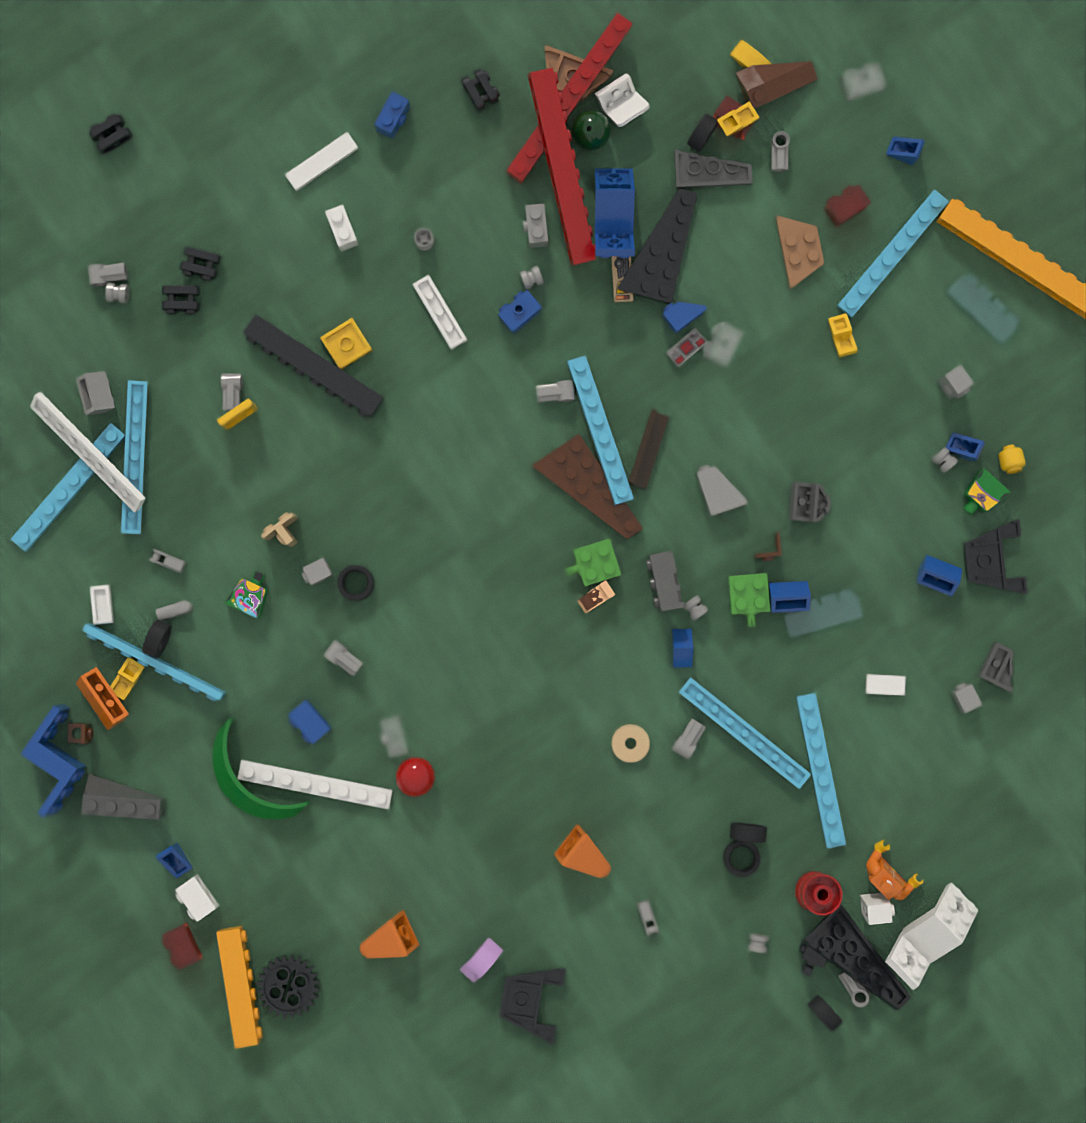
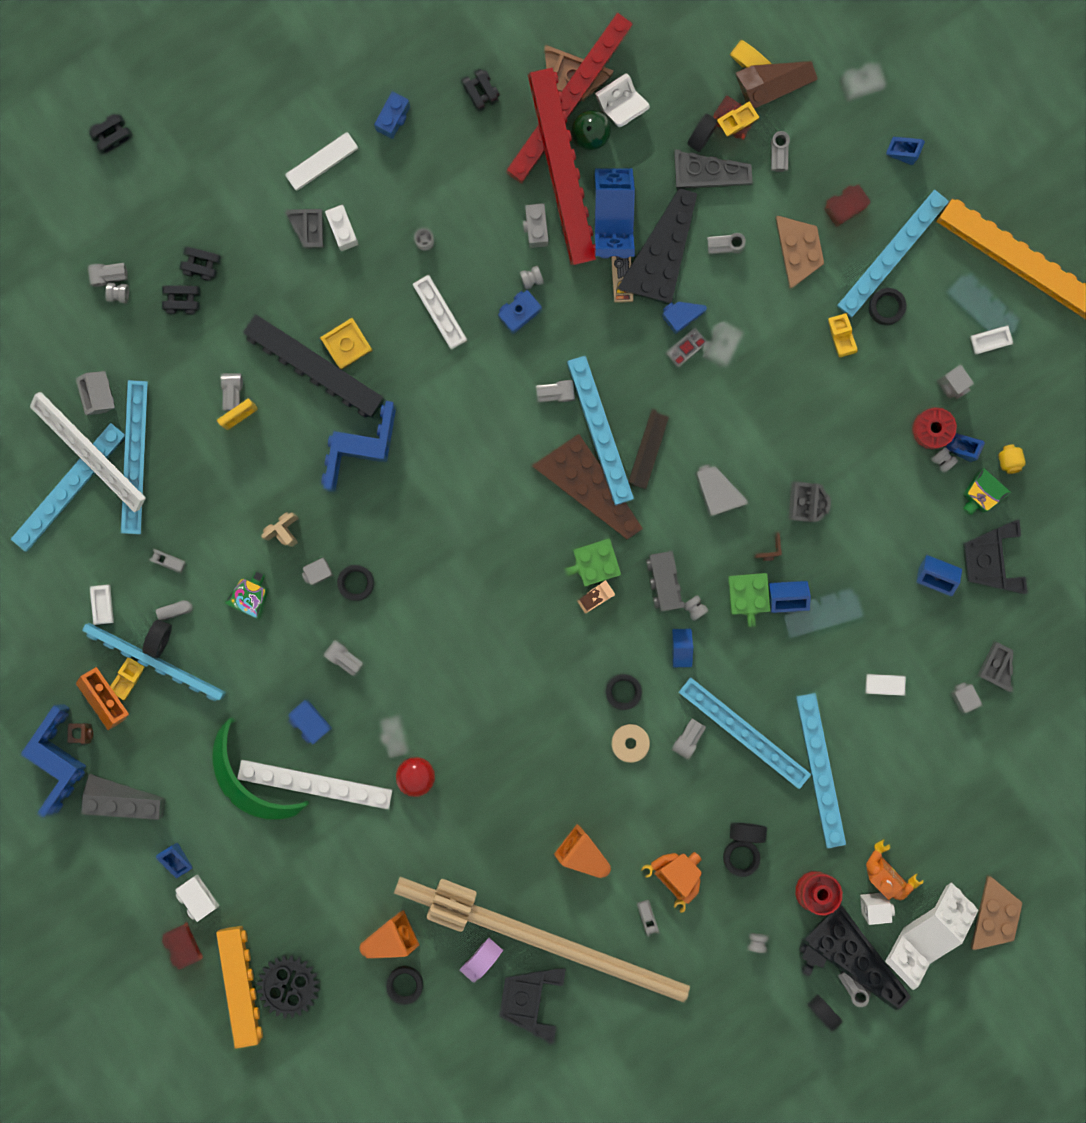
(308, 226): none -> dark grey wing
(359, 447): none -> blue bracket
(401, 999): none -> black tyre
(454, 906): none -> tan axle
(623, 677): none -> black tyre
(678, 875): none -> orange torso
(723, 244): none -> light grey piece
(887, 292): none -> black tyre
(945, 426): none -> red wheel
(991, 340): none -> white tile
(996, 916): none -> medium nougat wing

